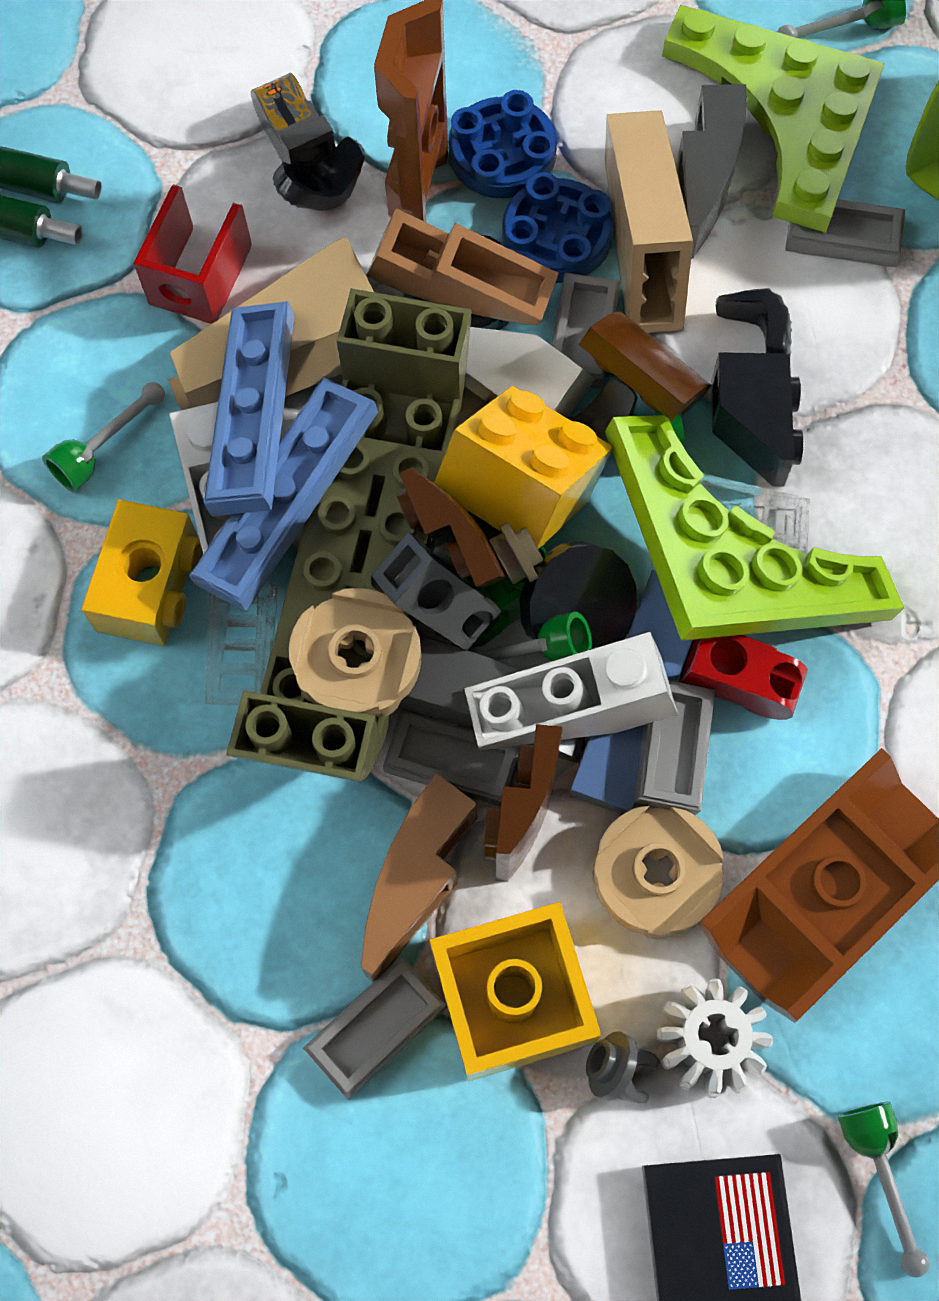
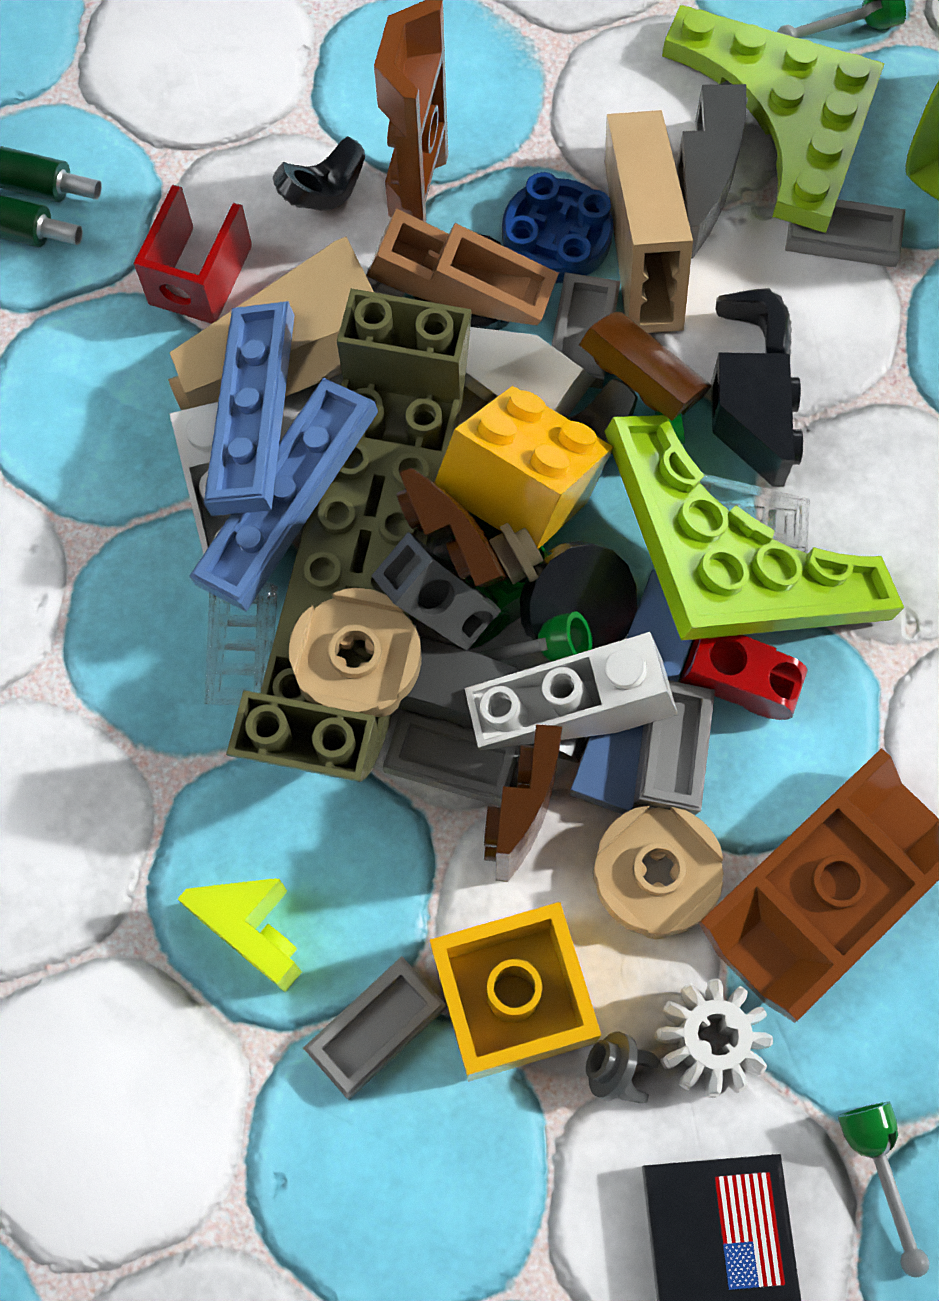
(74, 461): hinge -> none
(136, 540): yellow brick -> none
(235, 913): none -> neon yellow slope
(292, 120): dark grey leg -> none
(415, 873): medium nougat slope -> none
(501, 144): blue tile -> none

